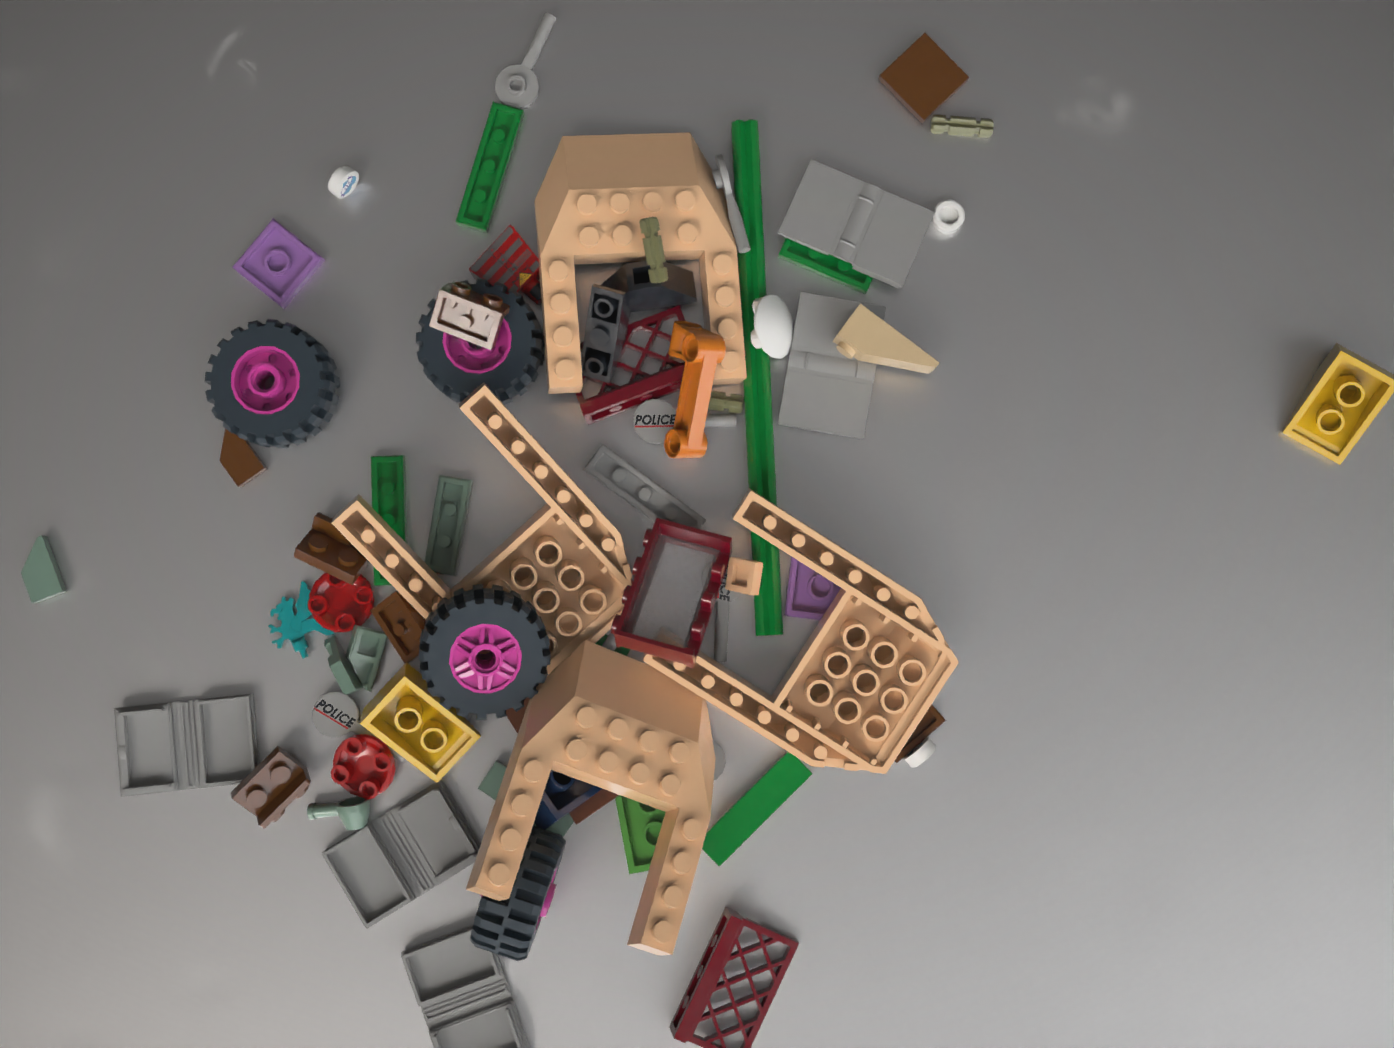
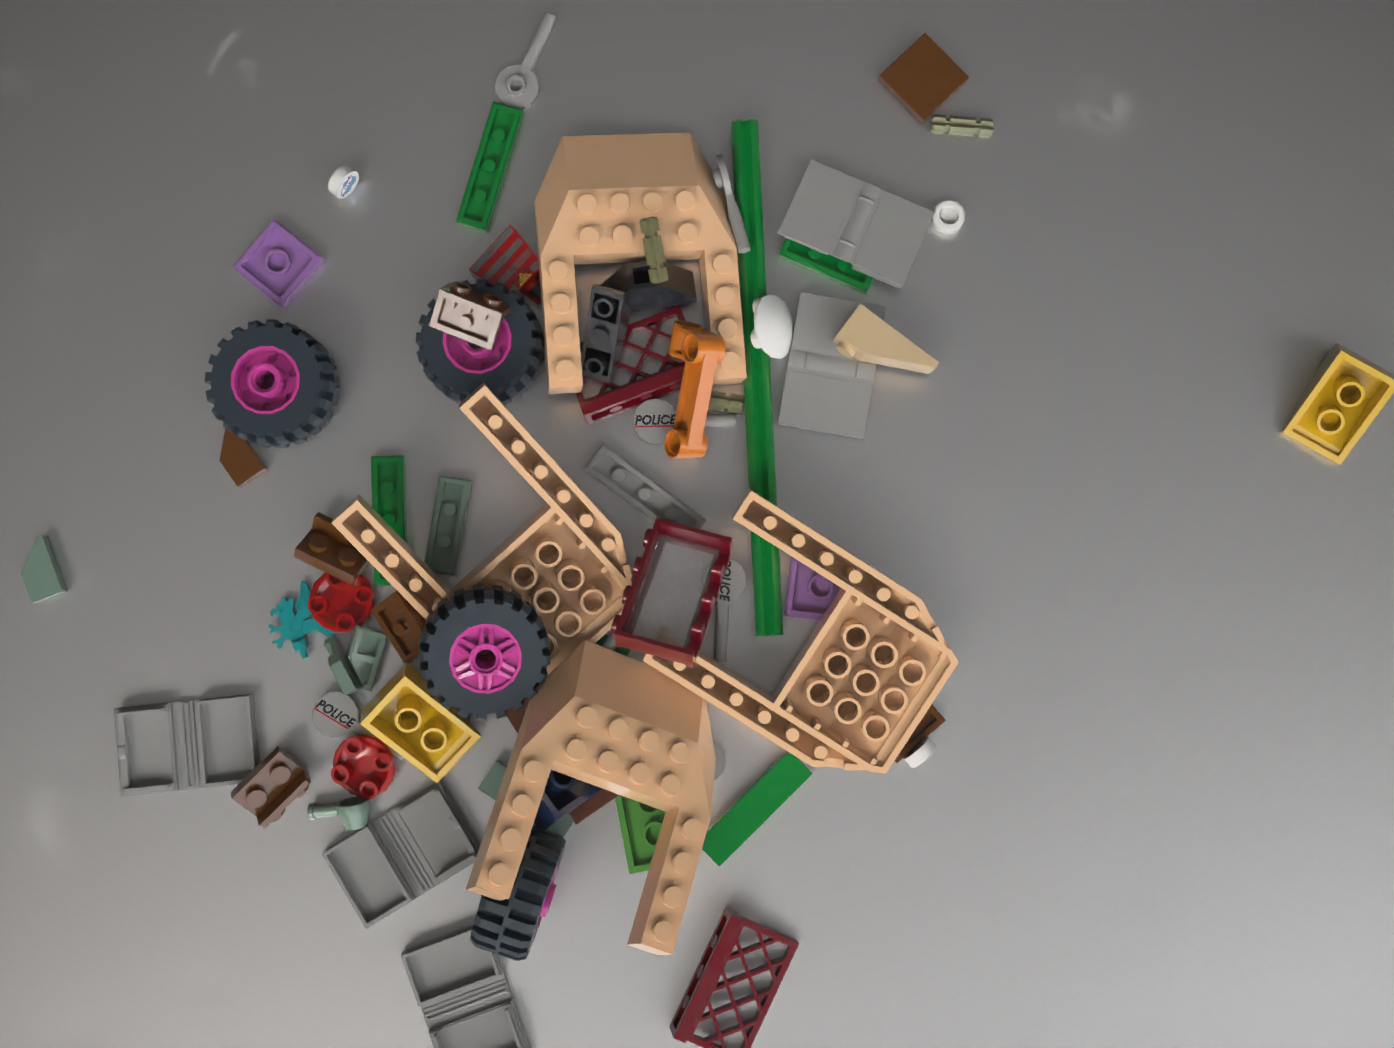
(744, 576): light nougat plate -> none

